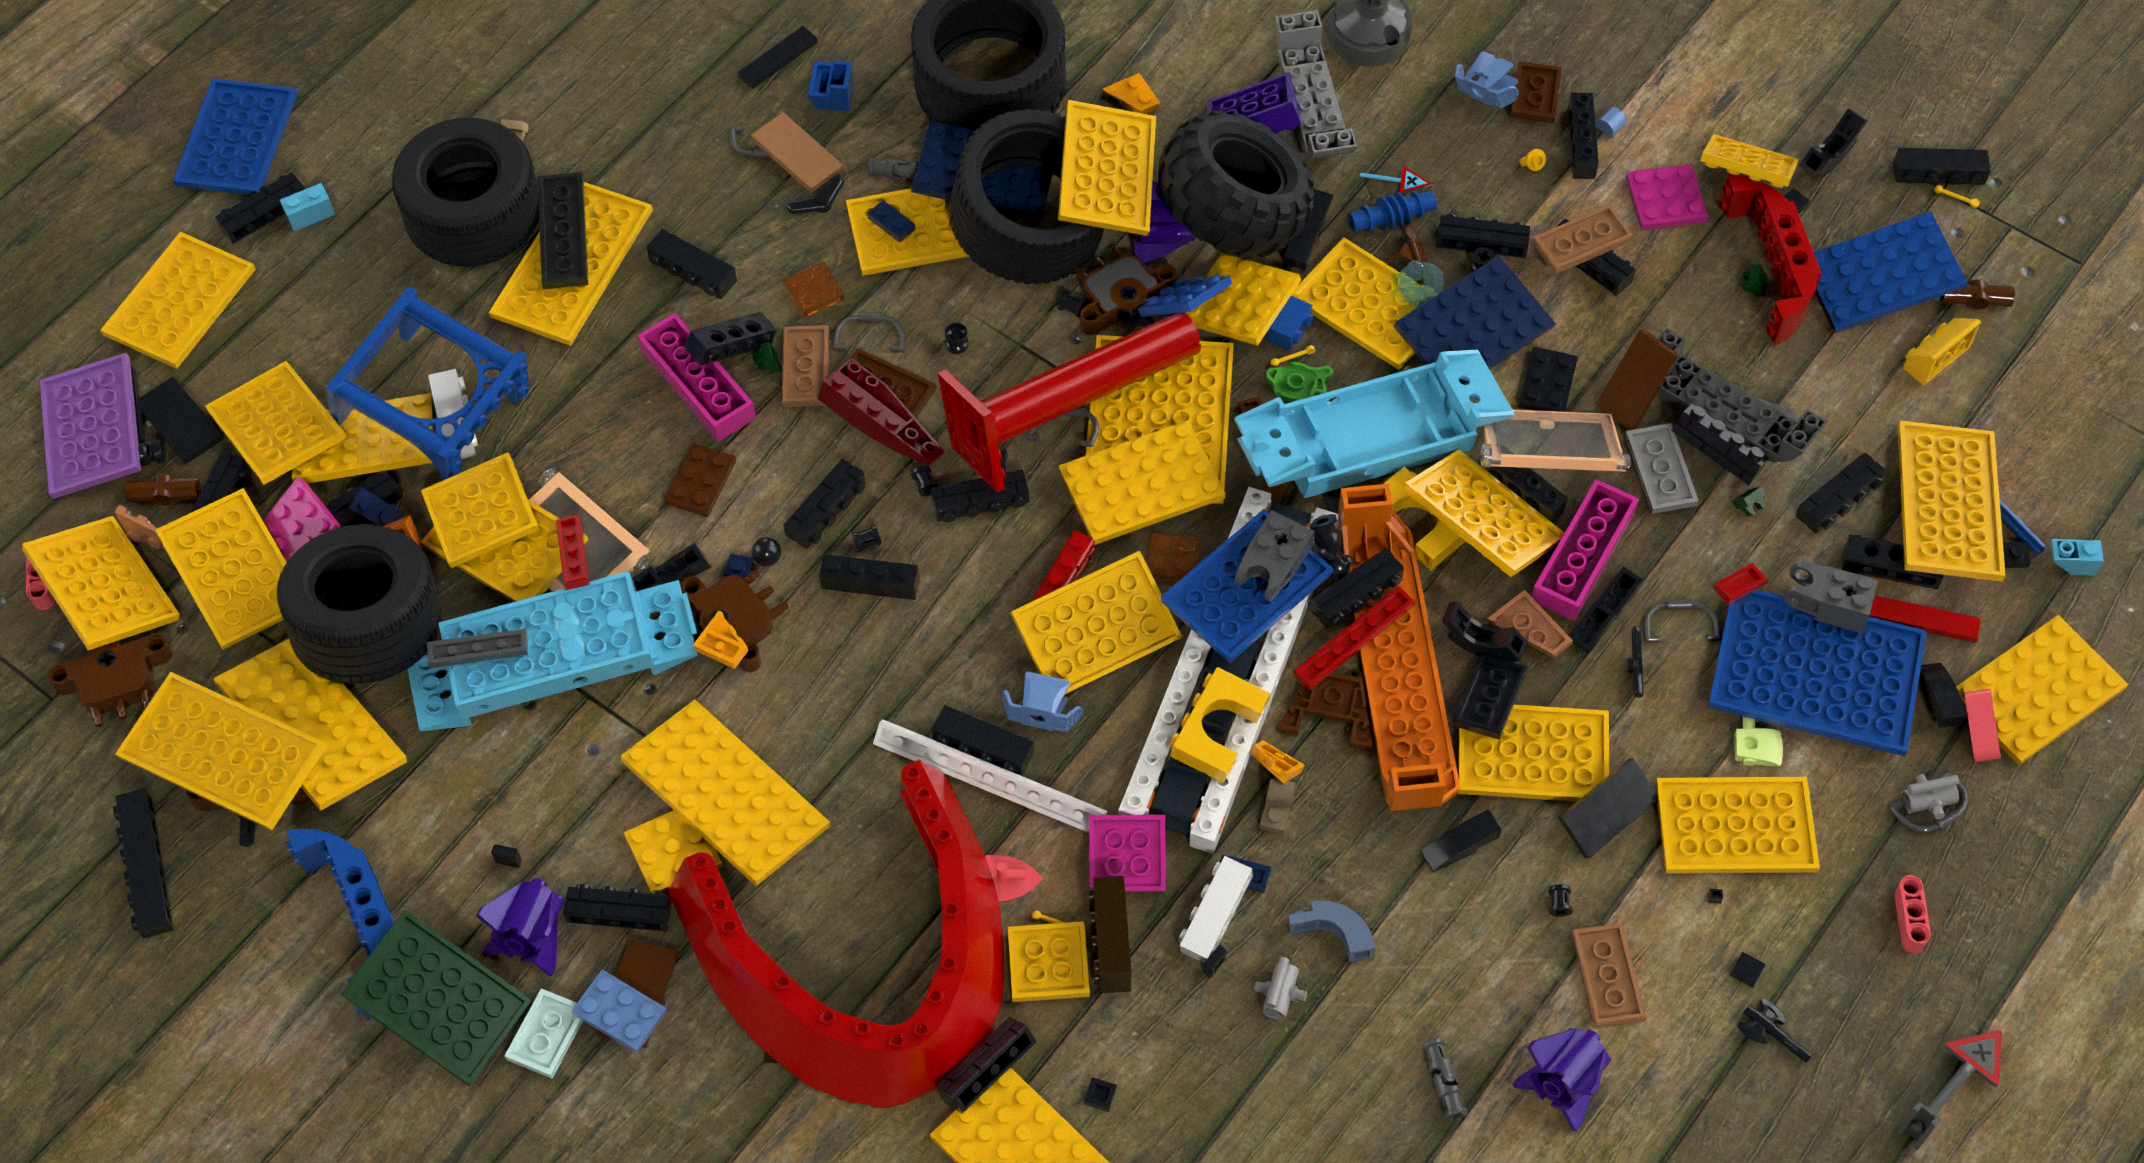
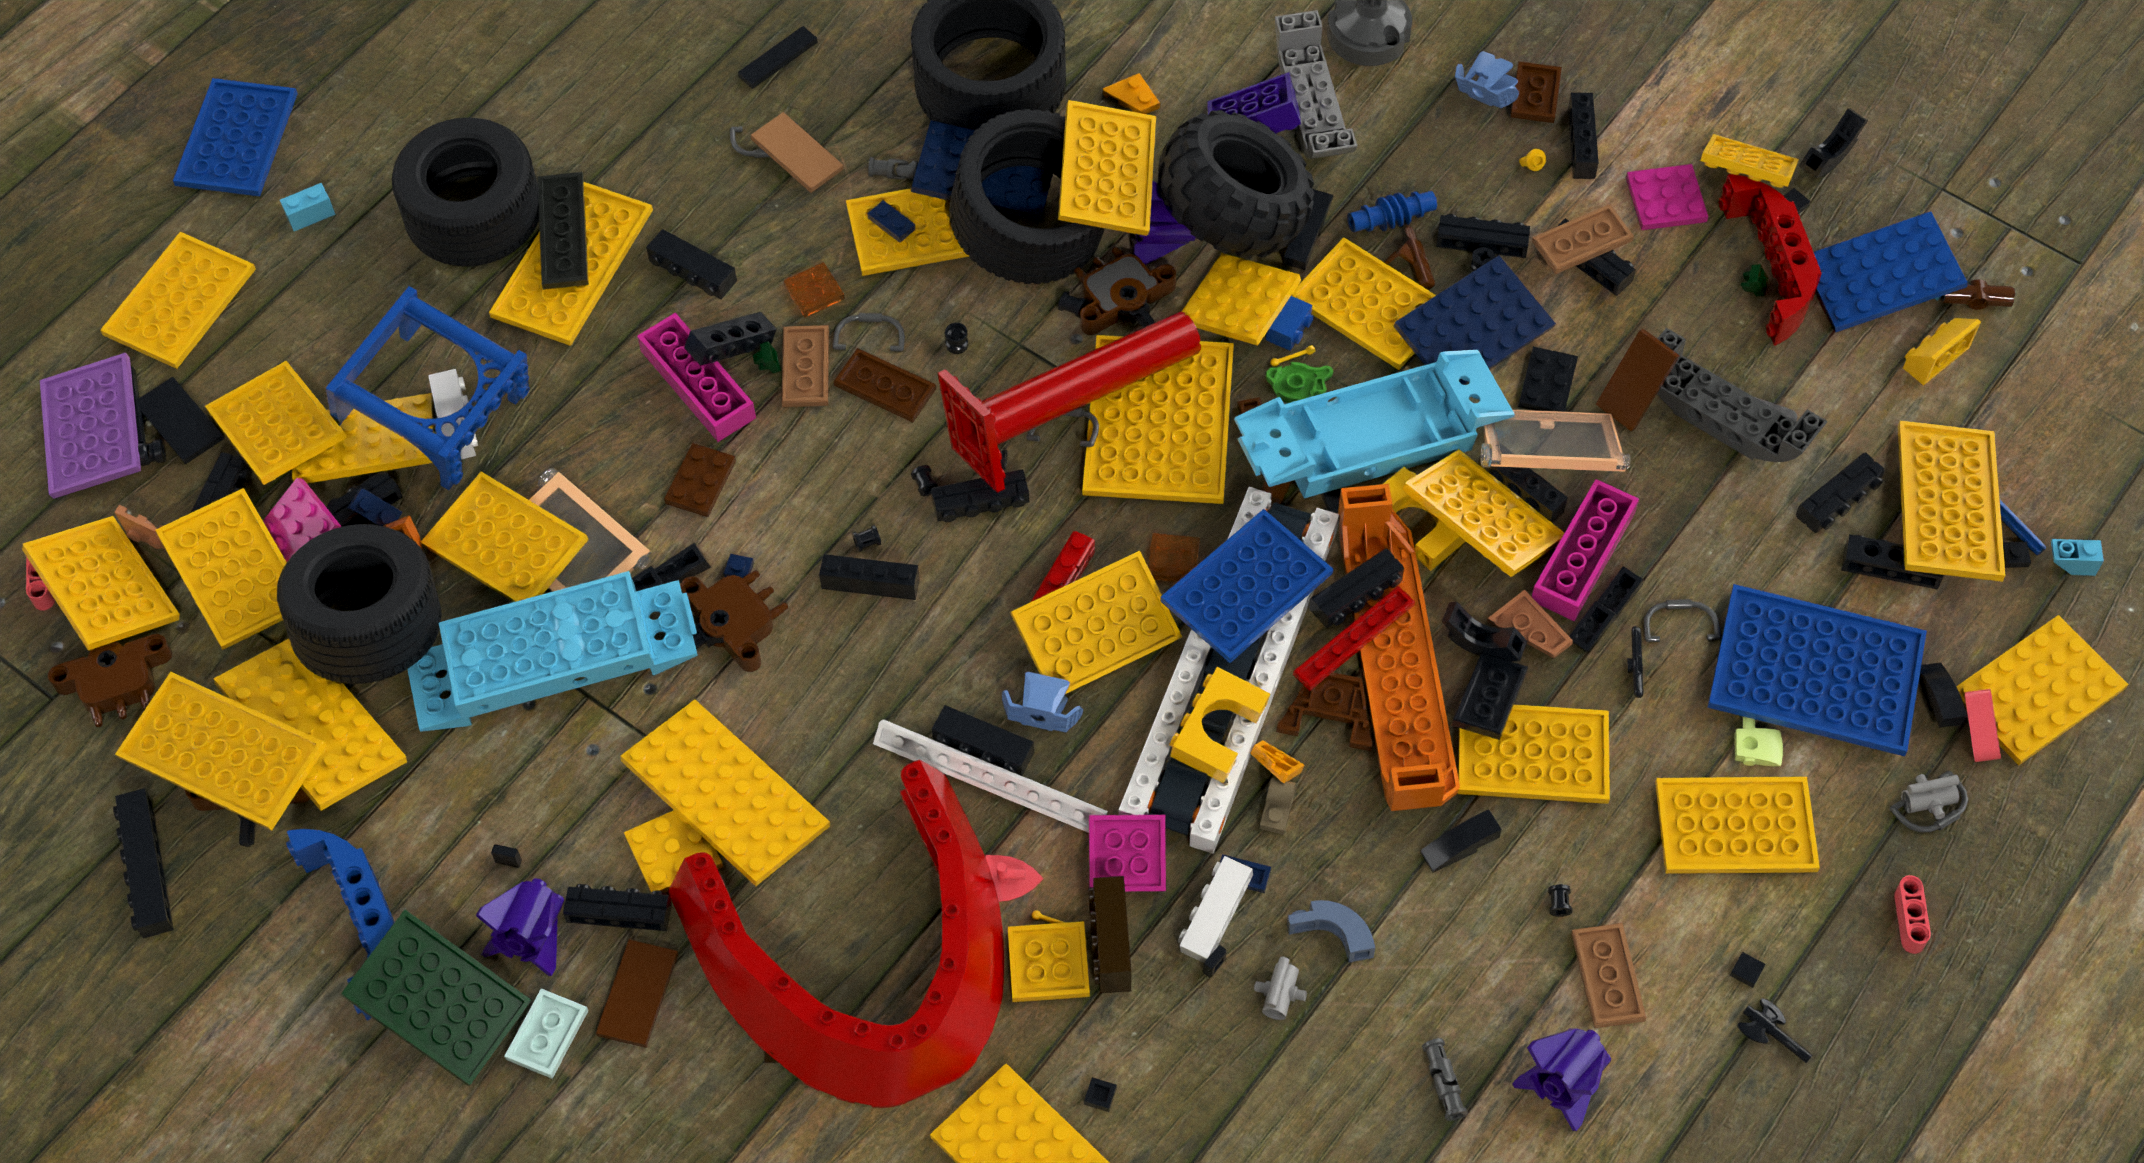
(162, 490): reddish brown piece -> none
(257, 209): black brick -> none
(477, 648): dark grey plate -> none
(479, 510): yellow plate -> none
(517, 127): tan tile -> none
(572, 552): red tile -> none
(619, 1011): medium blue plate -> none
(721, 642): light orange wing -> none
(766, 551): black piece -> none
(821, 202): black piece -> none
(824, 504): black brick -> none
(832, 85): blue plate -> none
(877, 412): dark red wedge -> none
(985, 1064): black brick -> none
(1141, 482): yellow plate -> none
(1184, 295): blue plate -> none
(1275, 553): dark grey brick -> none
(1329, 545): black piece -> none
(1408, 182): piece -> none
(1420, 271): clear light blue plate -> none
(1608, 808): black tile -> none
(1611, 121): medium blue brick -> none
(1661, 468): light grey plate -> none
(1715, 896): black piece -> none
(1720, 443): black brick -> none
(1740, 583): red tile -> none
(1749, 498): dark green tile -> none
(1832, 595): dark grey brick -> none
(1926, 618): red tile -> none
(1941, 166): black brick -> none
(1974, 203): yellow hinge -> none
(1979, 1055): dark grey piece -> none

